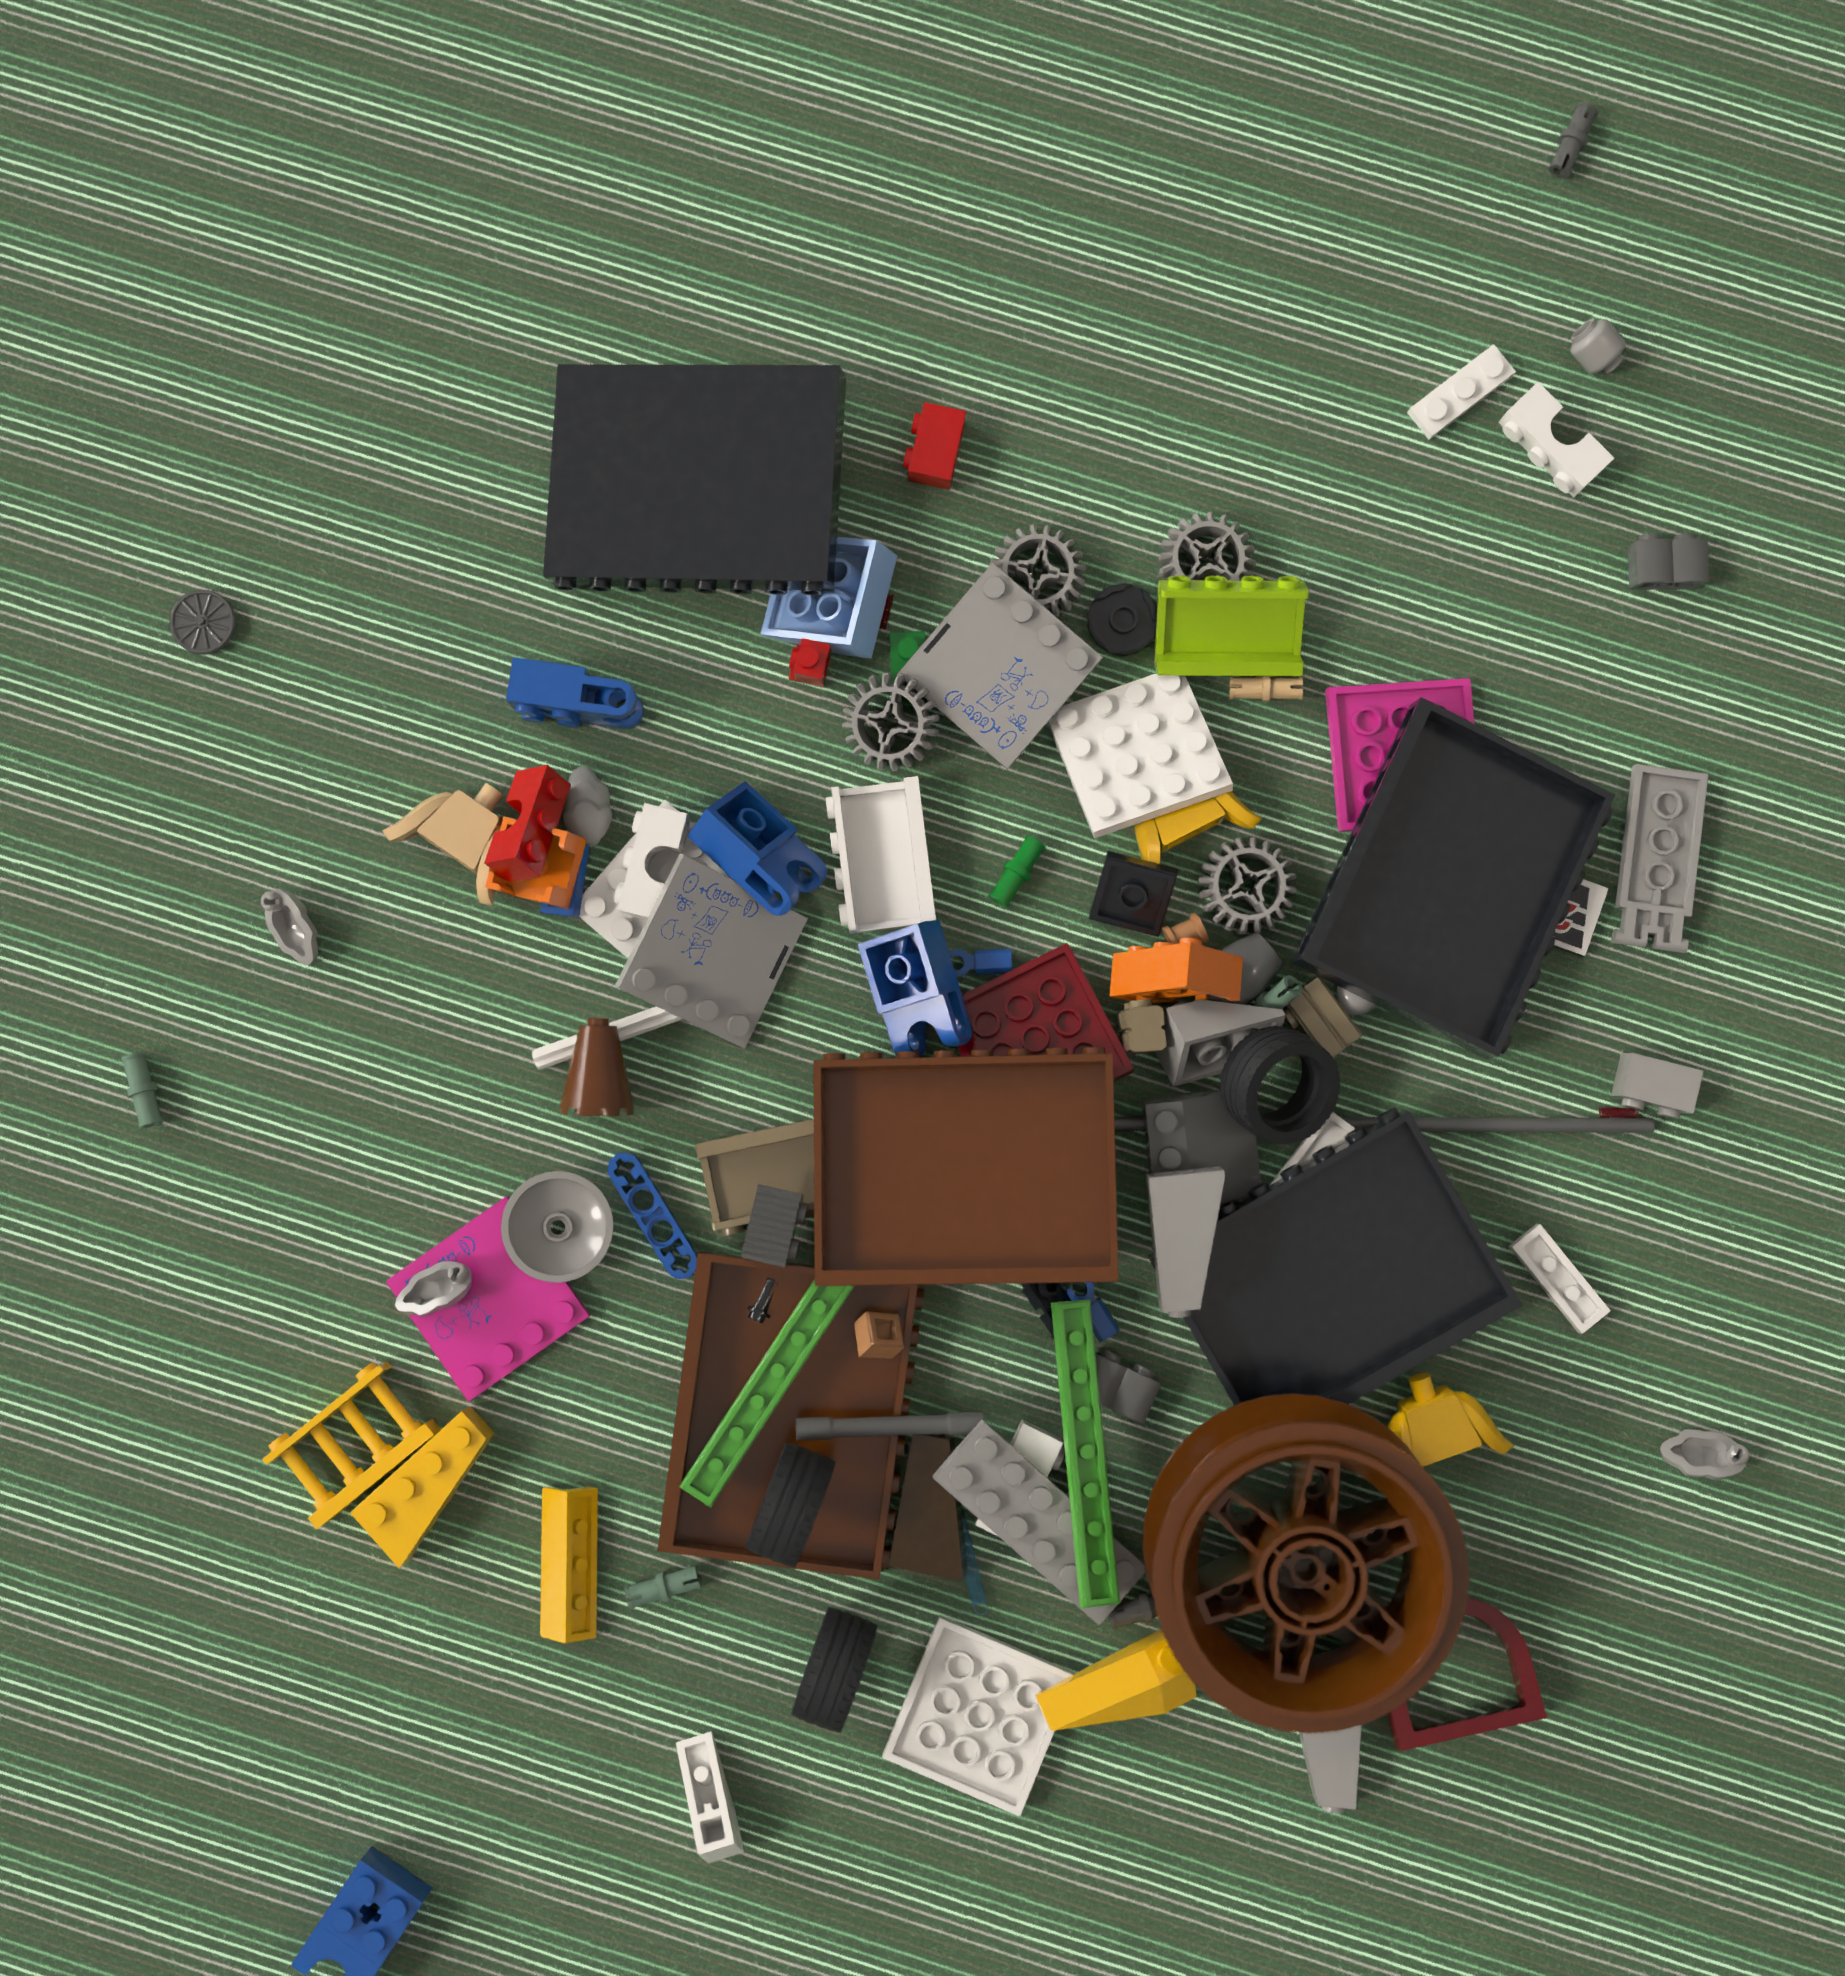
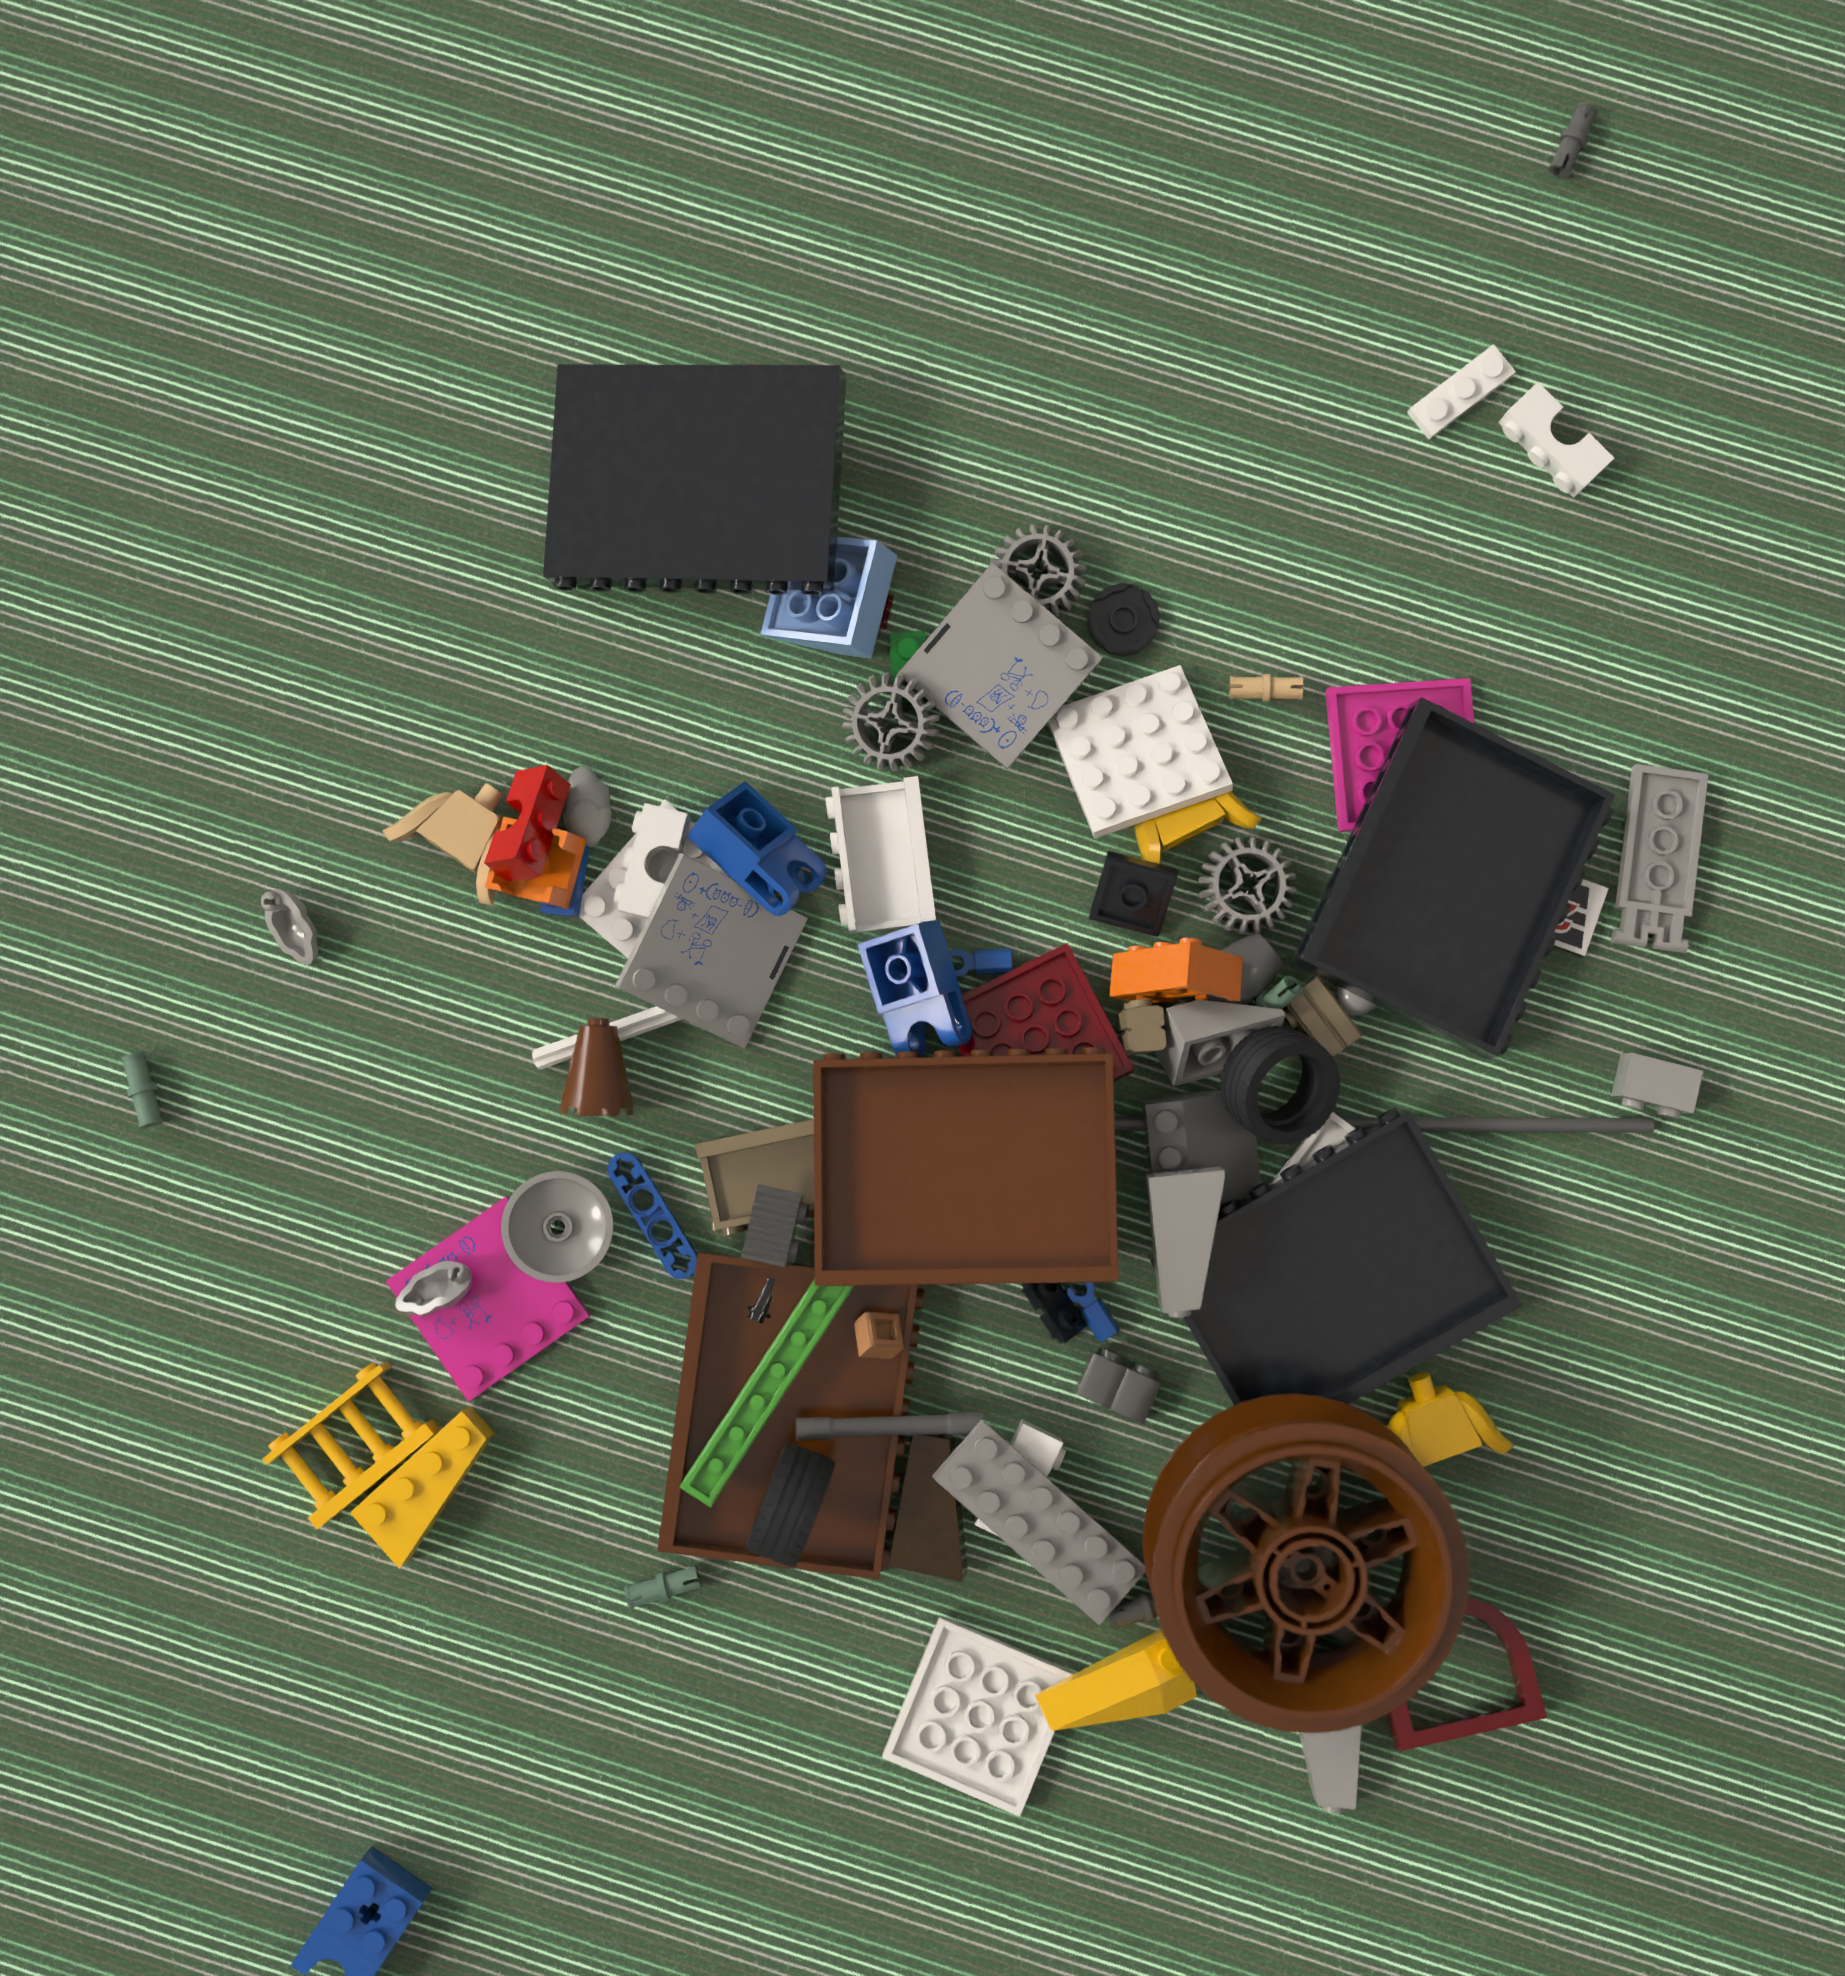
(202, 622): dark grey wheel -> none
(569, 1564): yellow panel -> none
(570, 696): blue brick -> none
(709, 1799): white slope -> none
(810, 662): red brick -> none
(834, 1670): black tyre -> none
(936, 445): red brick -> none
(976, 1569): dark azure piece -> none
(1017, 871): green pin -> none
(1085, 1454): bright green tile -> none
(1188, 929): medium nougat bush -> none
(1196, 550): light grey gear -> none
(1230, 626): lime panel -> none
(1559, 1278): white plate -> none
(1597, 346): light grey head -> none
(1618, 1111): dark red leg -> none
(1668, 563): dark grey brick -> none
(1705, 1454): light grey arm -> none

